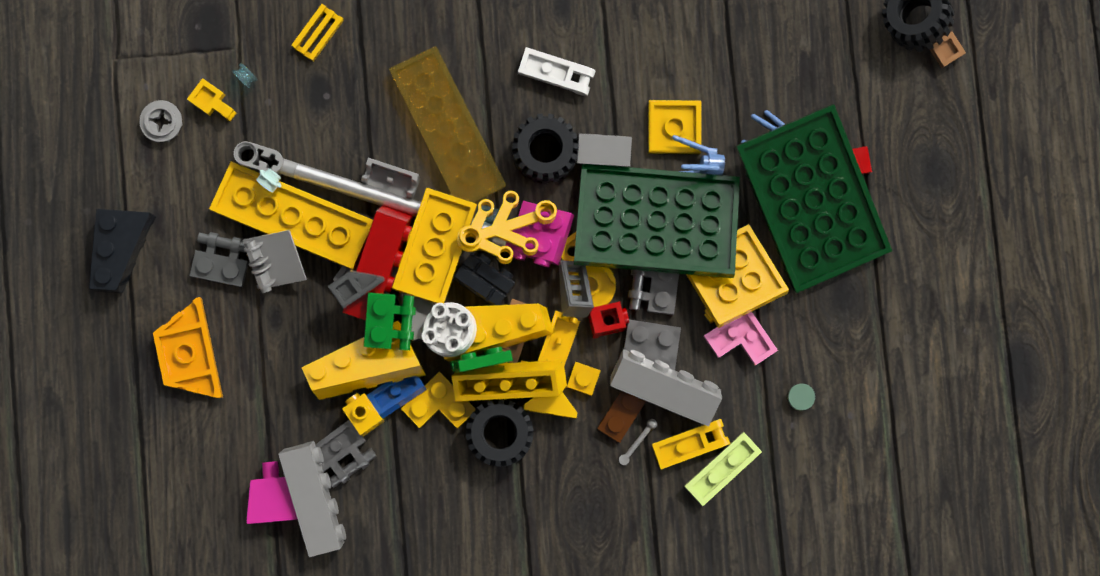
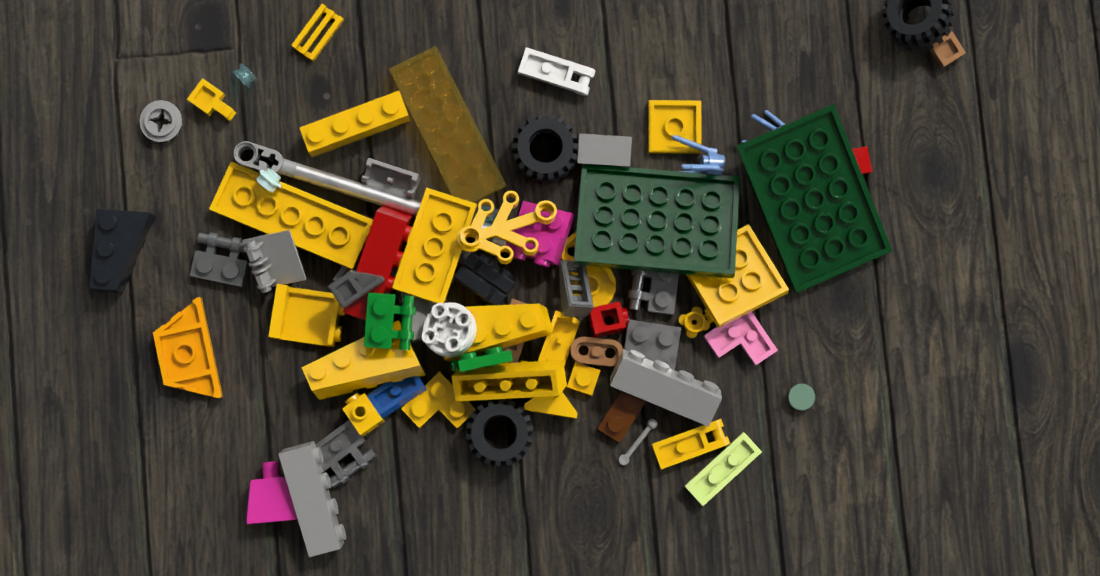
(305, 316): none -> yellow panel
(354, 124): none -> yellow brick
(596, 352): none -> medium nougat plate
(686, 321): none -> yellow plate

